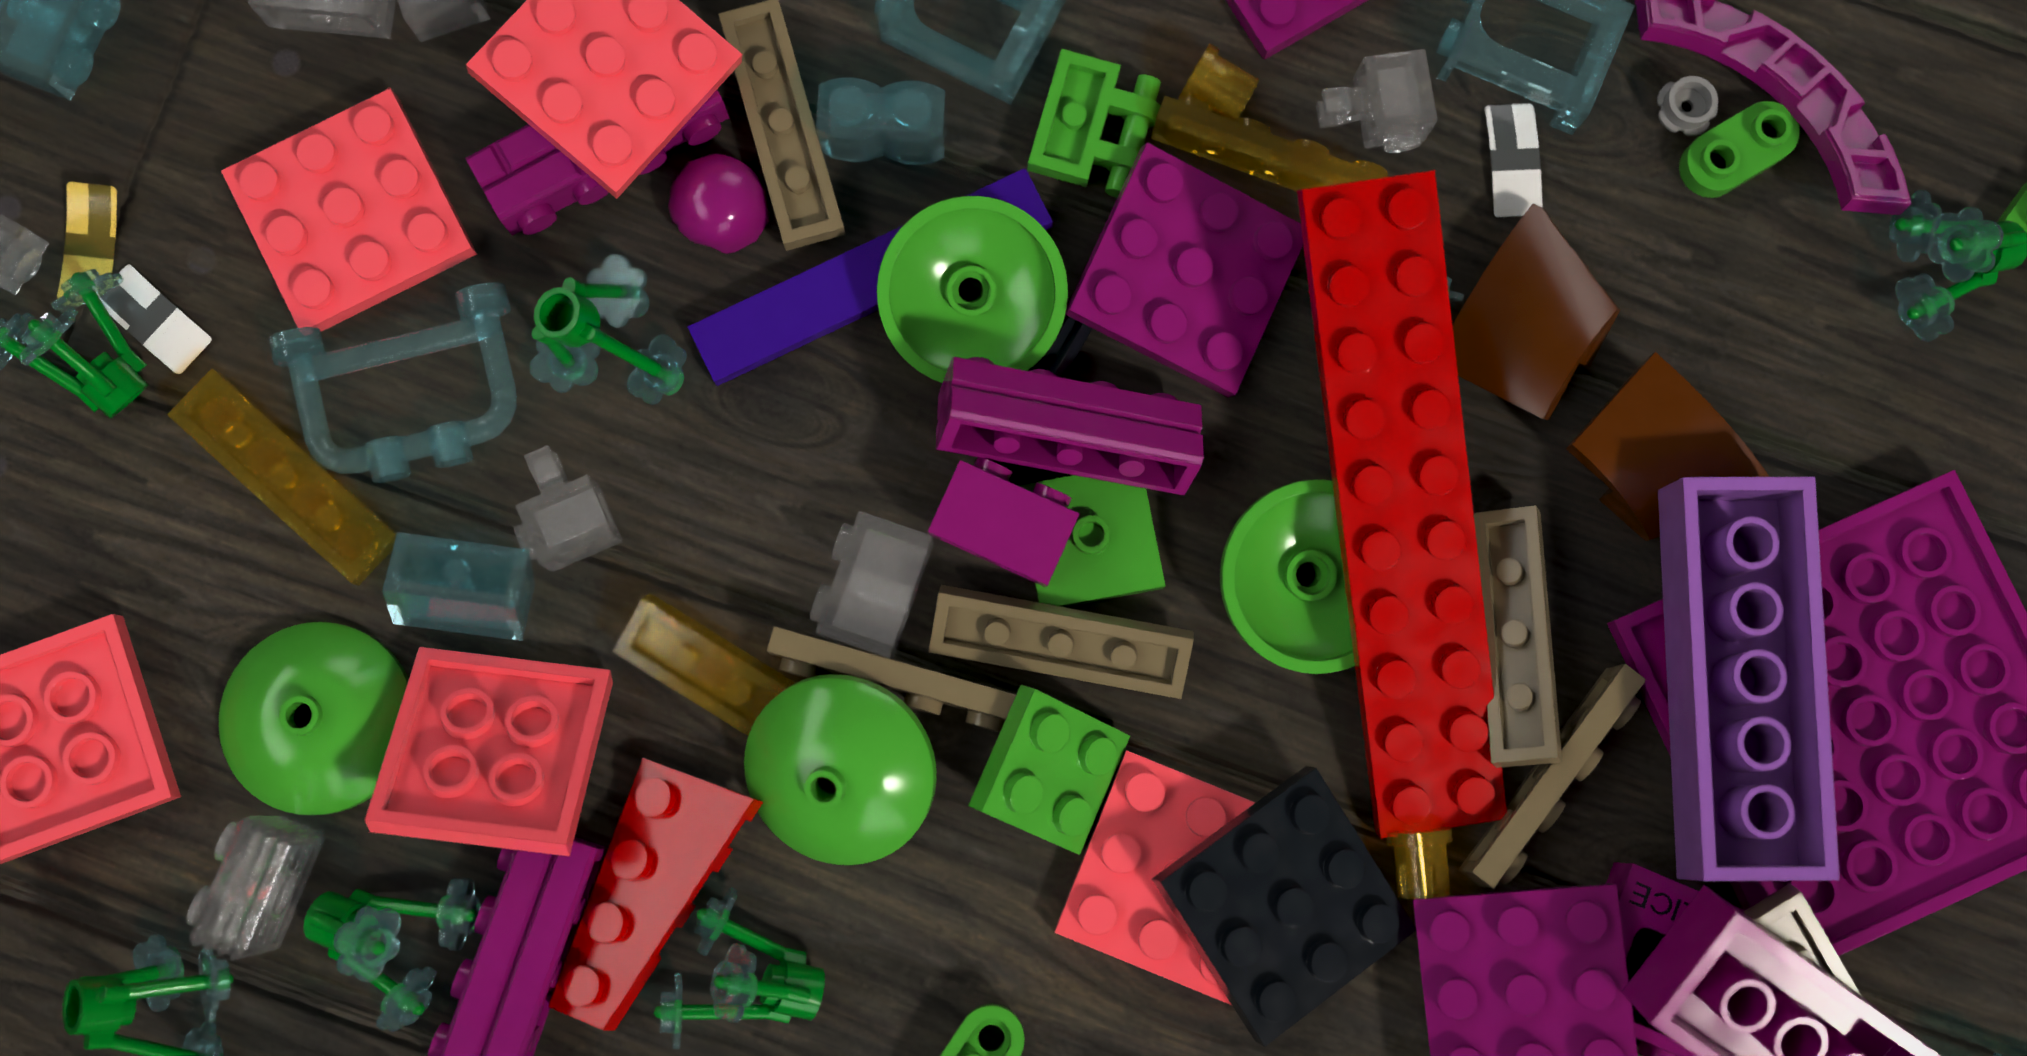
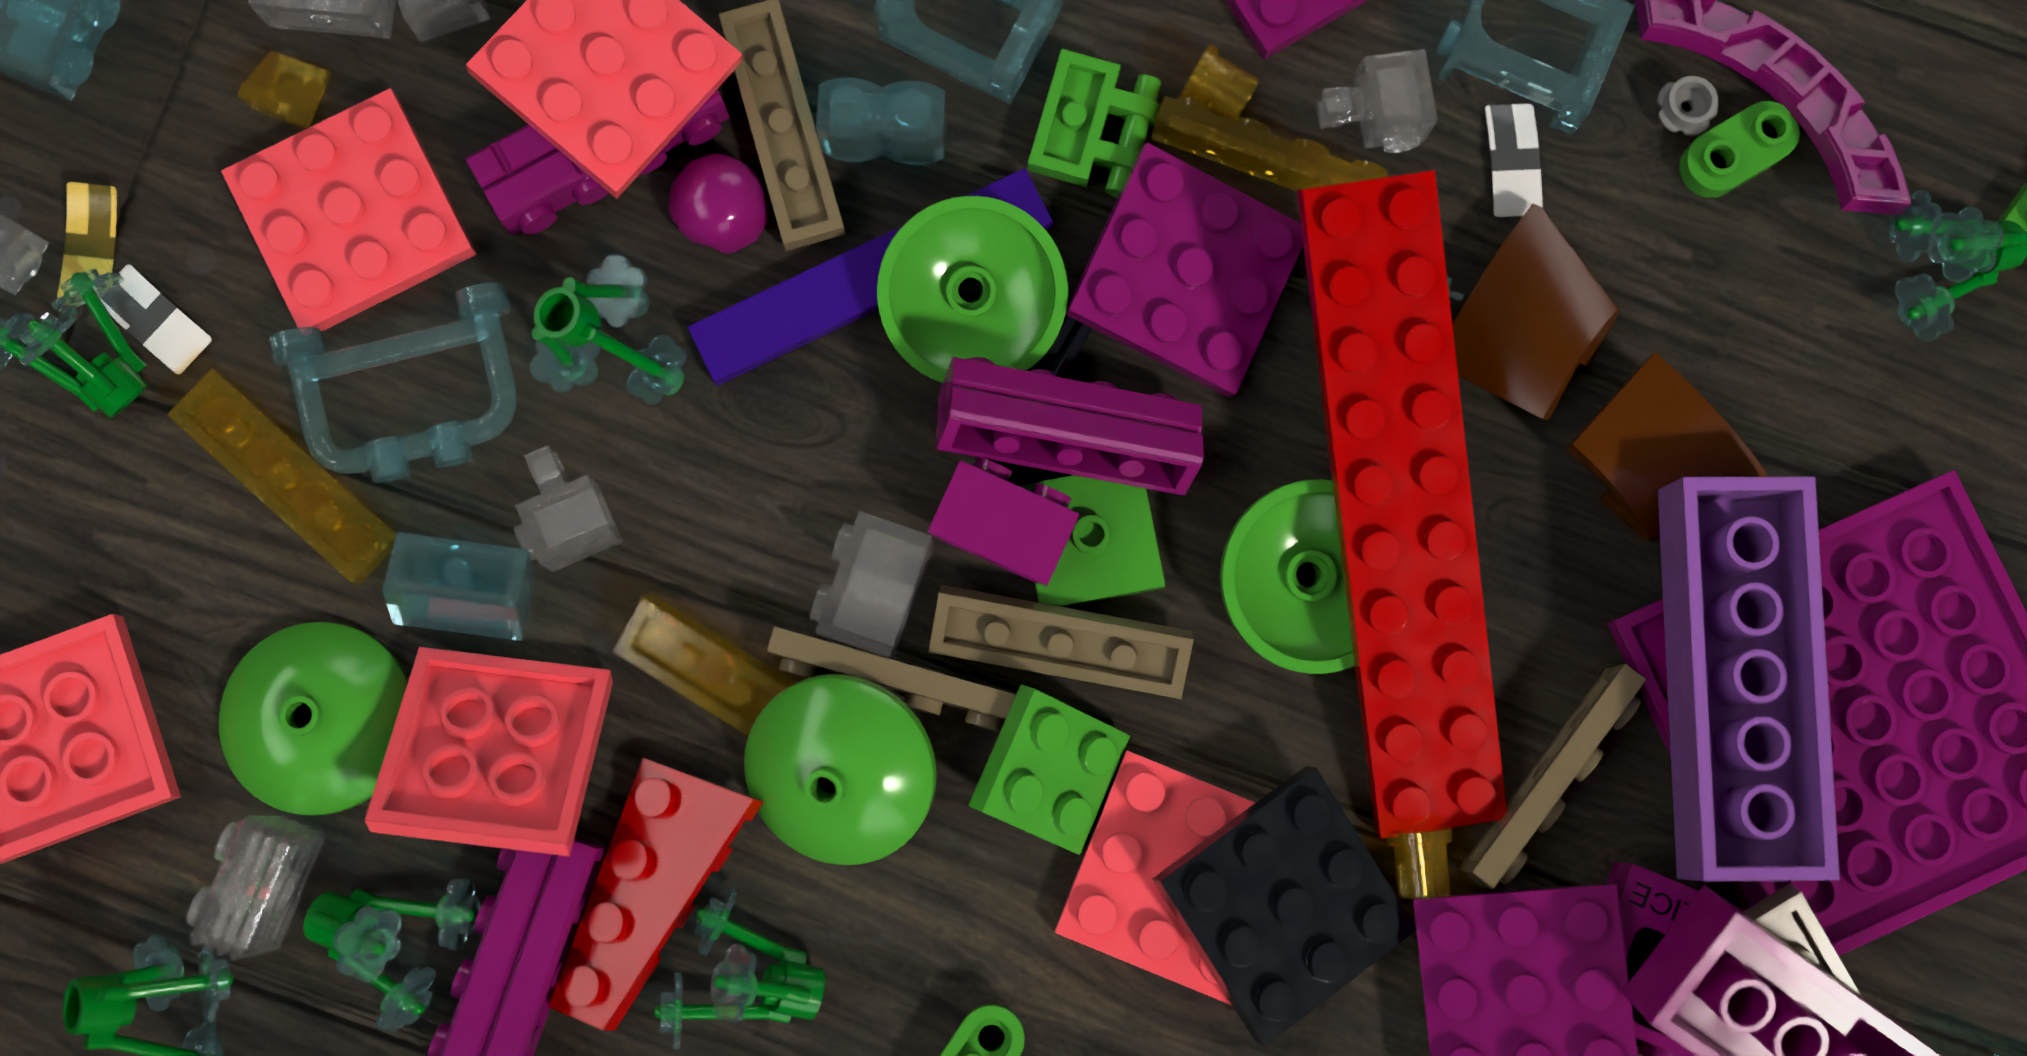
(285, 89): none -> clear yellow slope
(1517, 618): dark tan plate -> none

